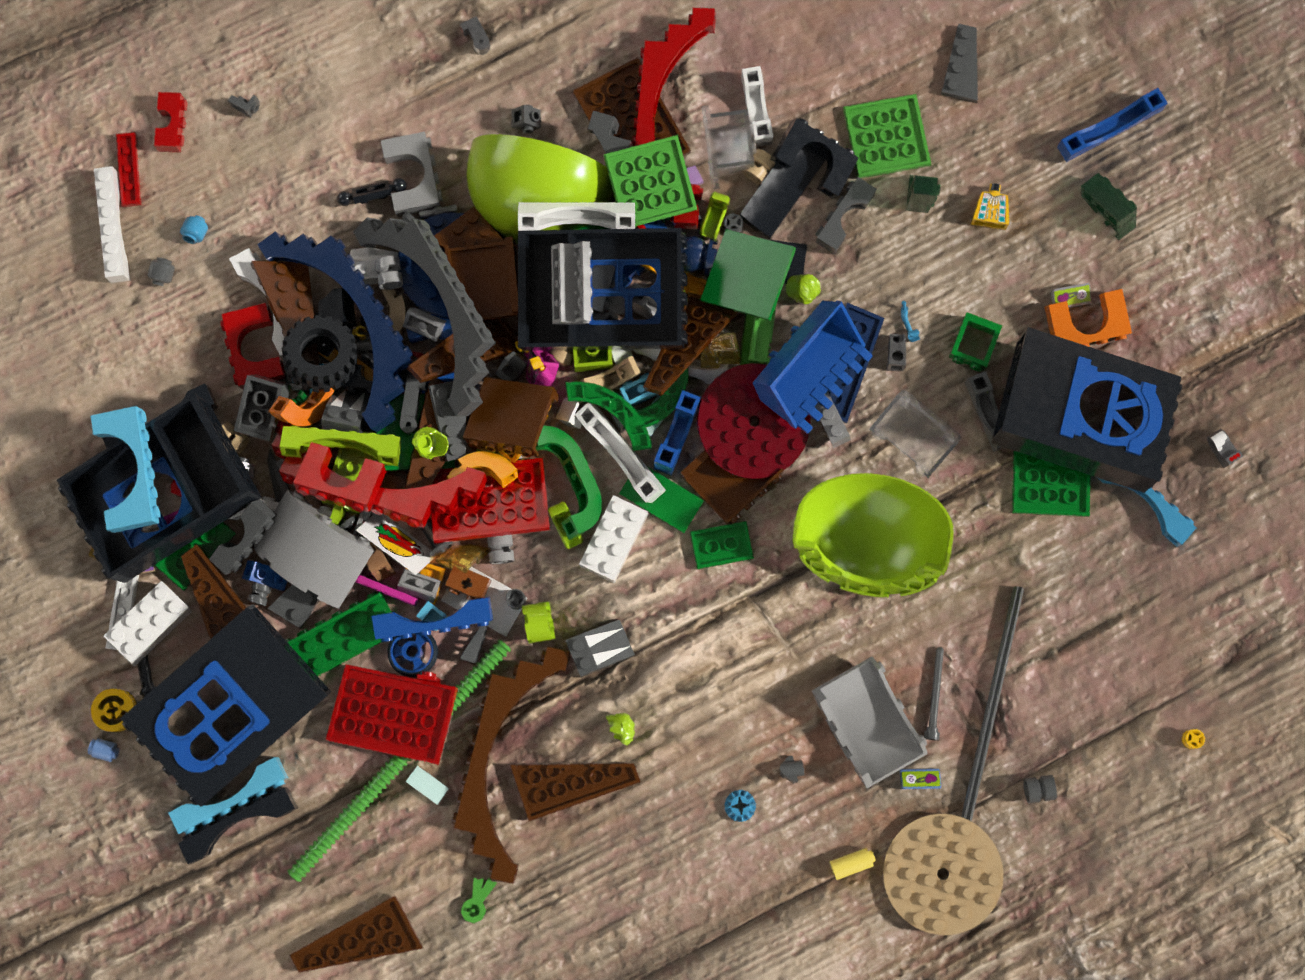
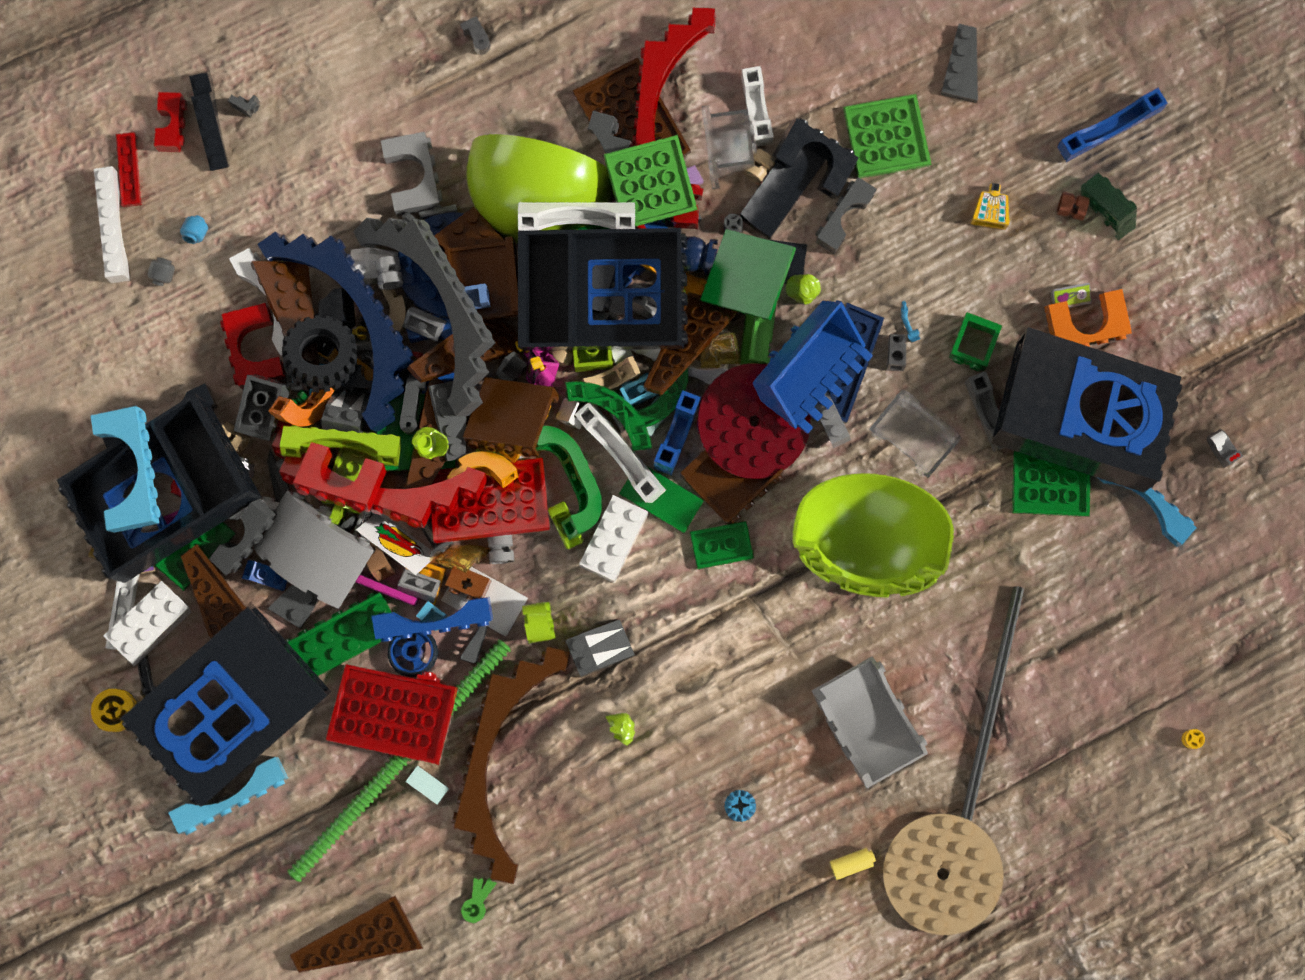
(103, 750): medium blue brick -> none
(201, 844): black arch -> none
(208, 119): none -> black arch
(259, 593): dark grey wheel -> none
(370, 192): black plate -> none
(479, 295): none -> medium blue panel
(513, 598): dark grey wheel -> none
(526, 118): dark grey brick -> none
(561, 786): reddish brown wing -> none
(571, 283): light grey brick -> none
(714, 215): lime animal -> none
(791, 769): dark grey piece -> none
(920, 779): slope -> none
(922, 193): clear green wedge -> none
(932, 732): dark grey piece -> none
(1040, 789): dark grey wheel -> none
(1066, 203): none -> copper wheel

